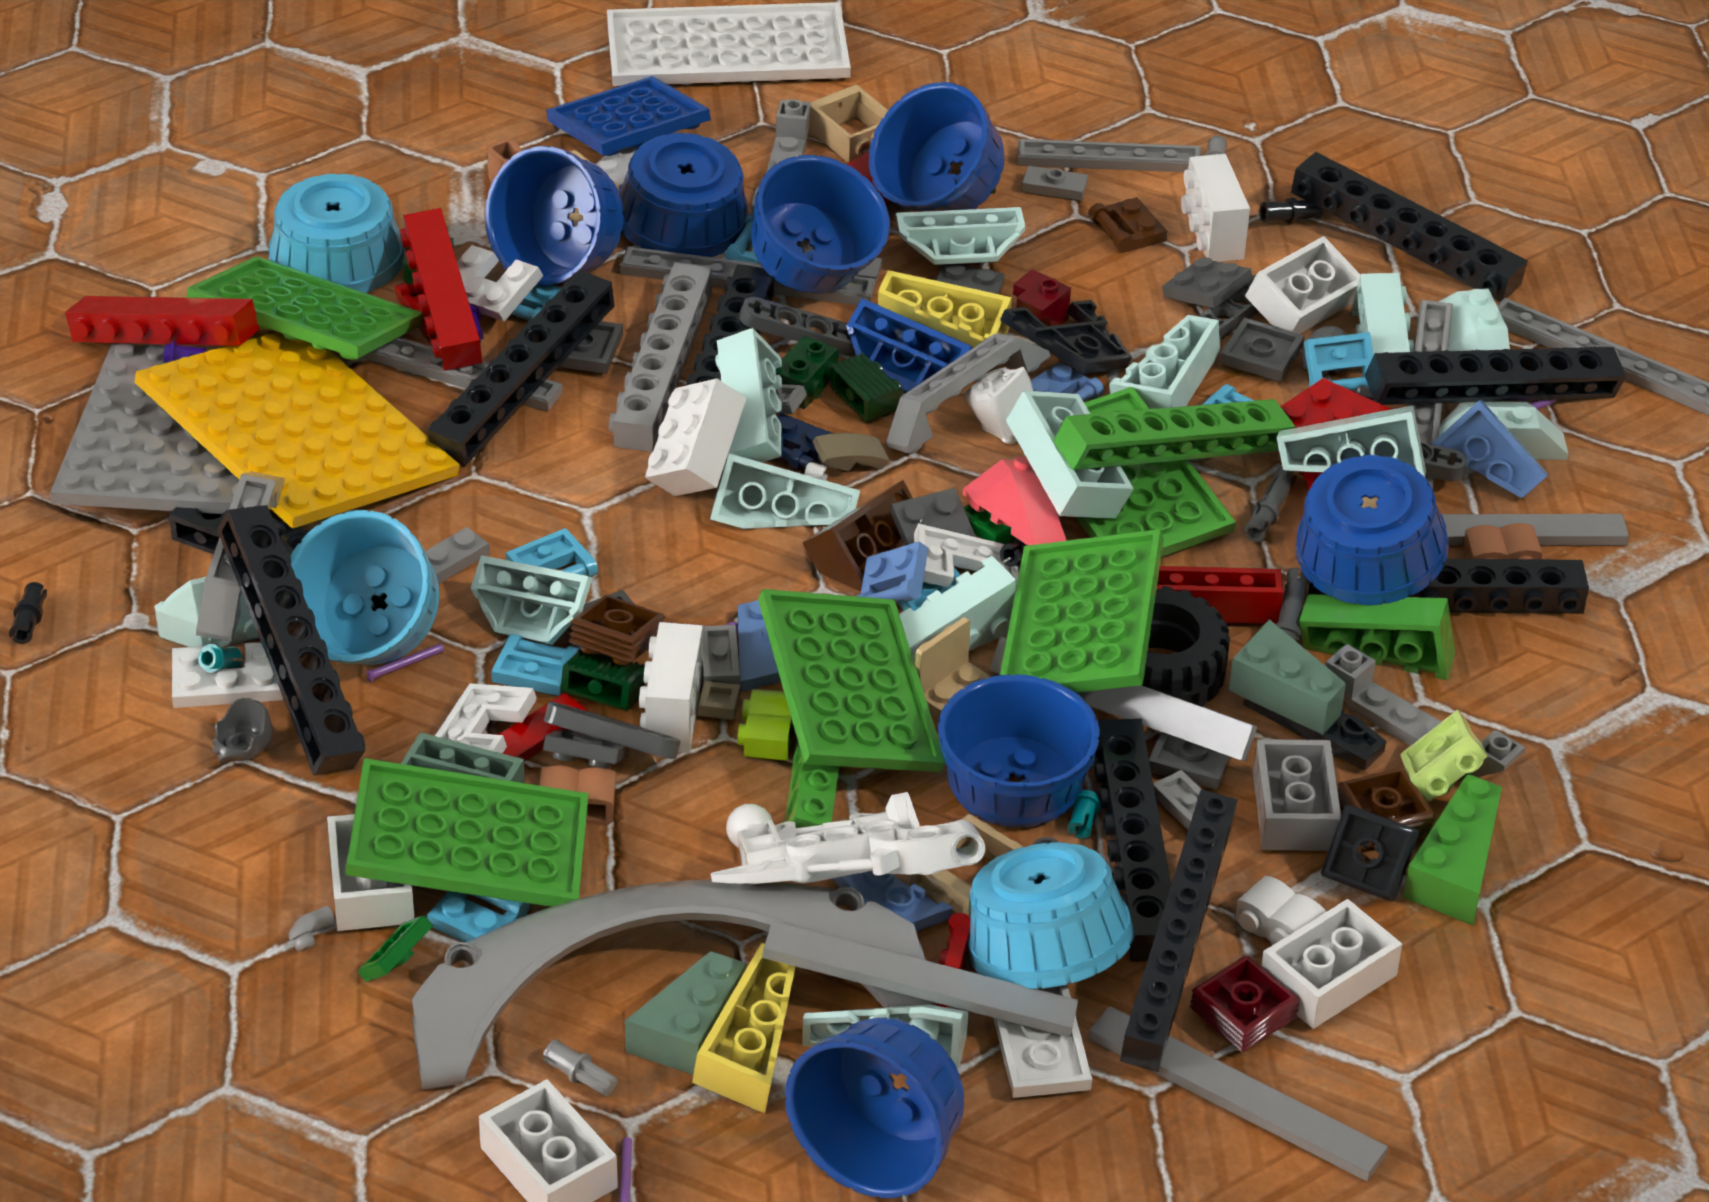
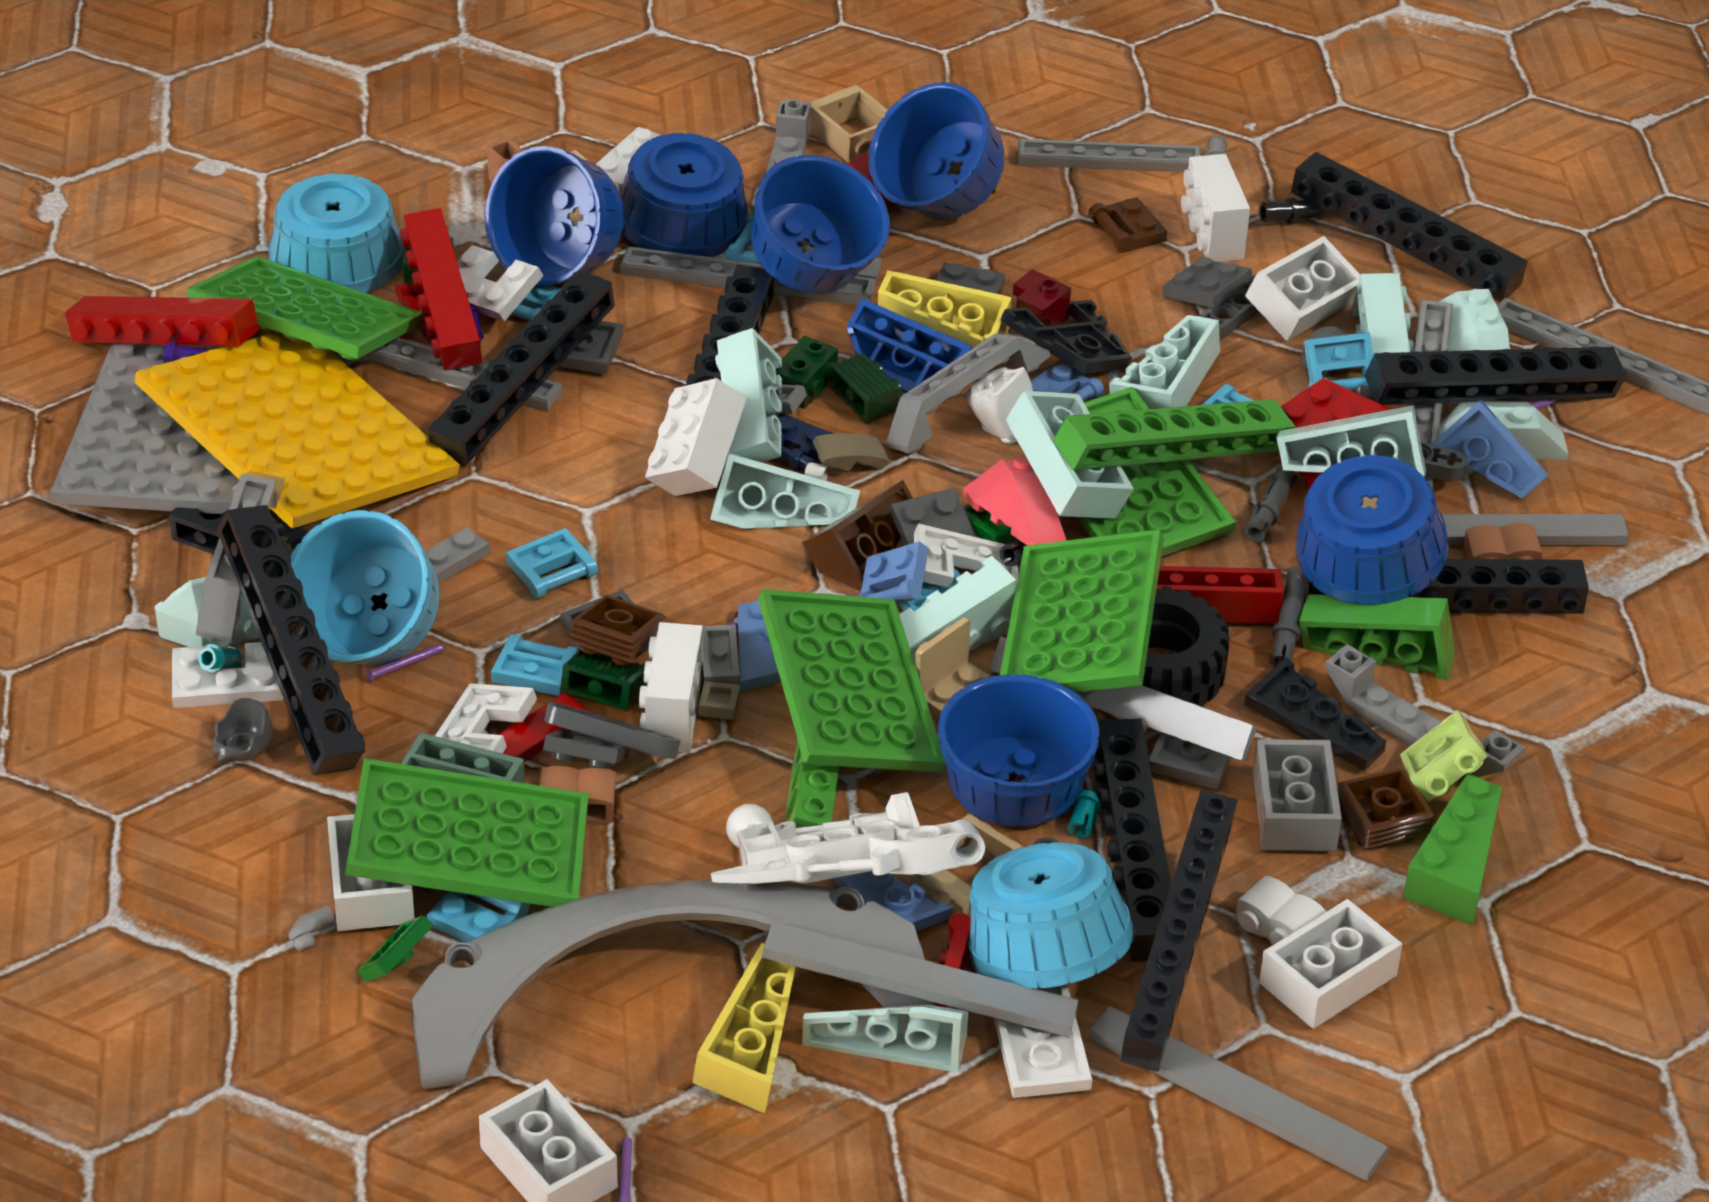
(28, 613): black pin -> none
(528, 598): light aqua wedge -> none
(579, 1067): light grey axle -> none
(628, 115): blue plate -> none
(661, 357): light grey brick -> none
(683, 1013): sand green wedge -> none
(728, 43): white plate -> none
(757, 313): dark grey beam -> none
(767, 726): lime brick -> none
(863, 1126): blue piece -> none
(962, 234): light aqua wedge -> none
(1055, 183): light grey plate -> none
(1178, 796): light grey plate -> none
(1244, 1003): dark red brick -> none
(1262, 349): dark grey plate -> none
(1287, 680): sand green wedge -> none
(1347, 864): black brick -> none

